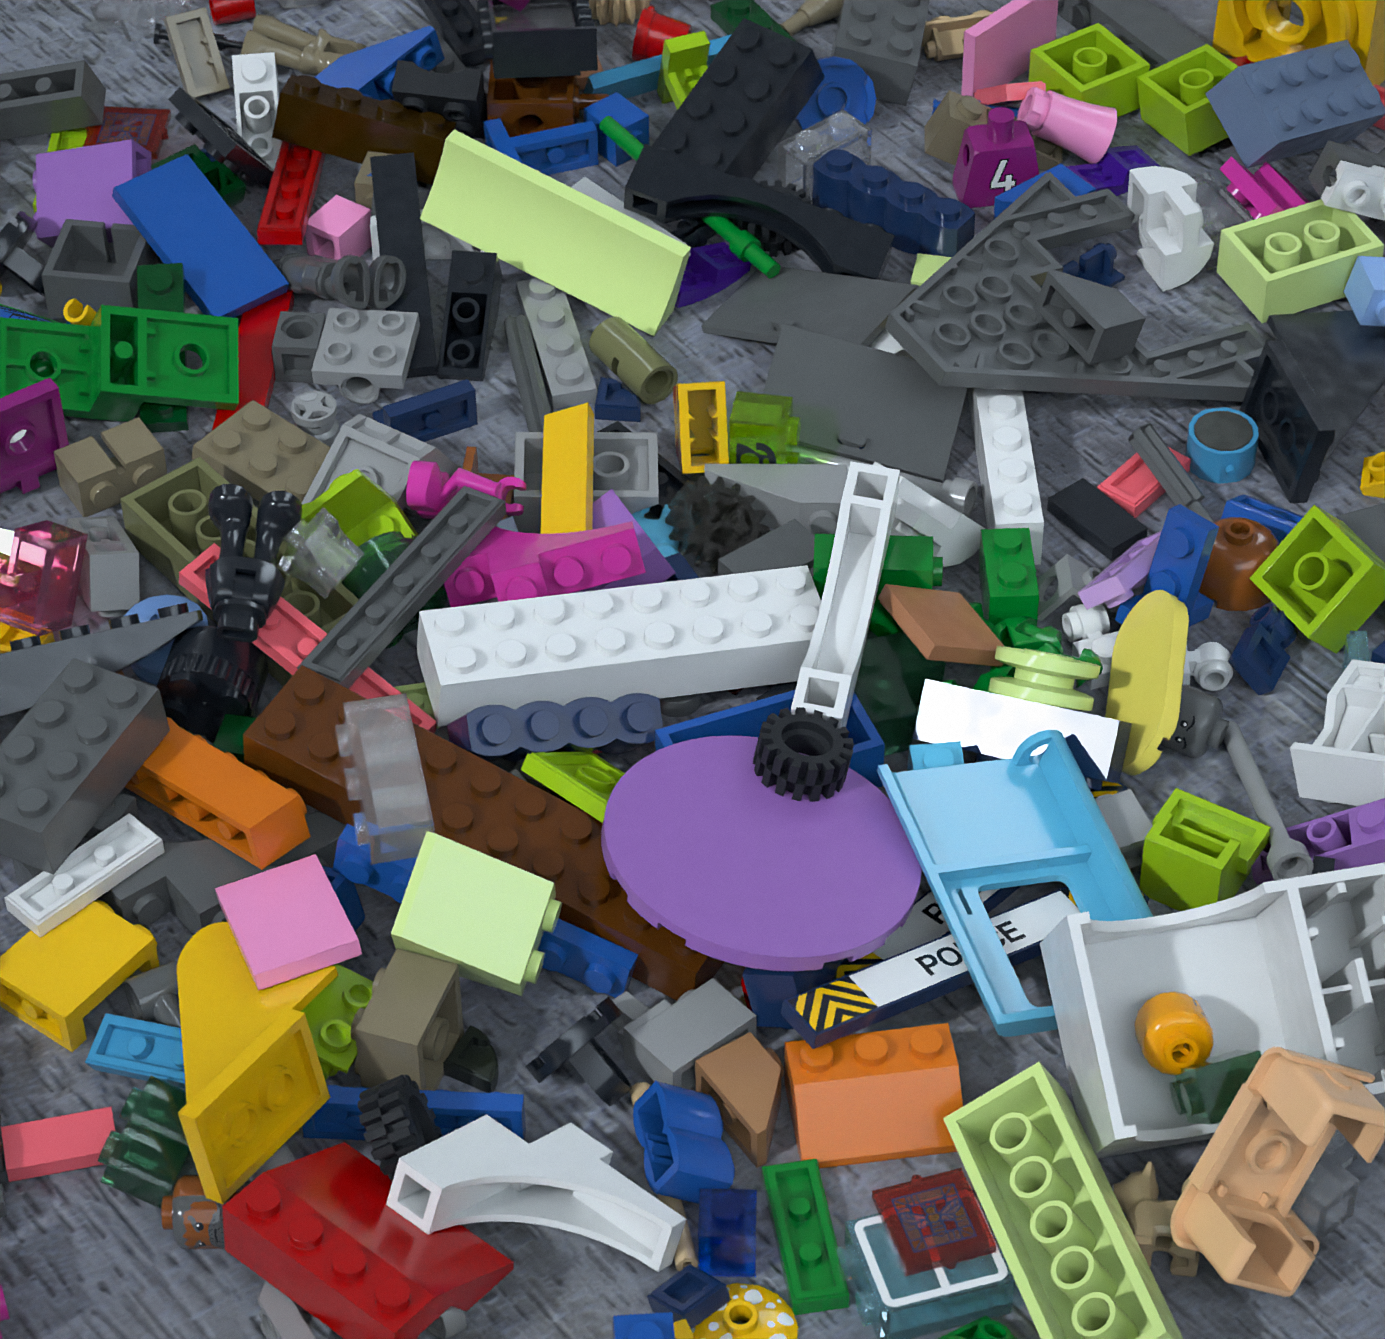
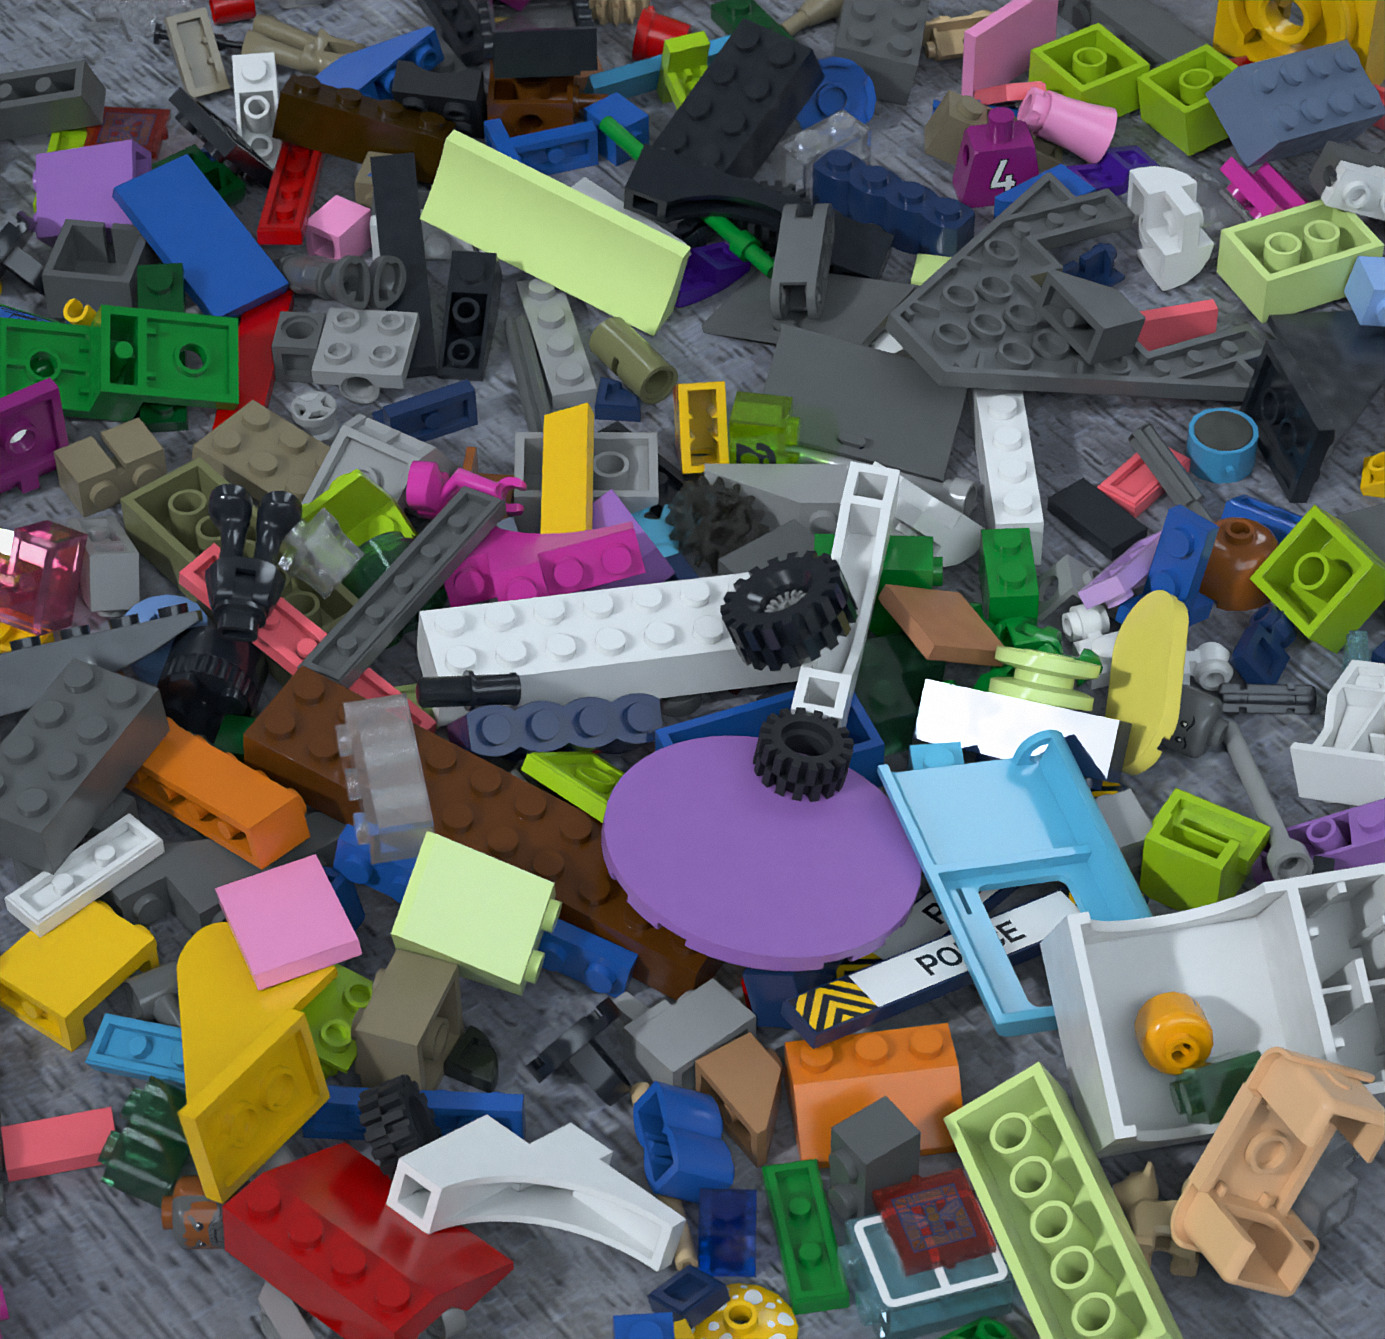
(469, 690): none -> black axle
(789, 610): none -> black bush
(802, 261): none -> dark grey piece
(870, 1153): none -> dark grey brick
(1178, 323): none -> coral tile
(1267, 698): none -> black axle

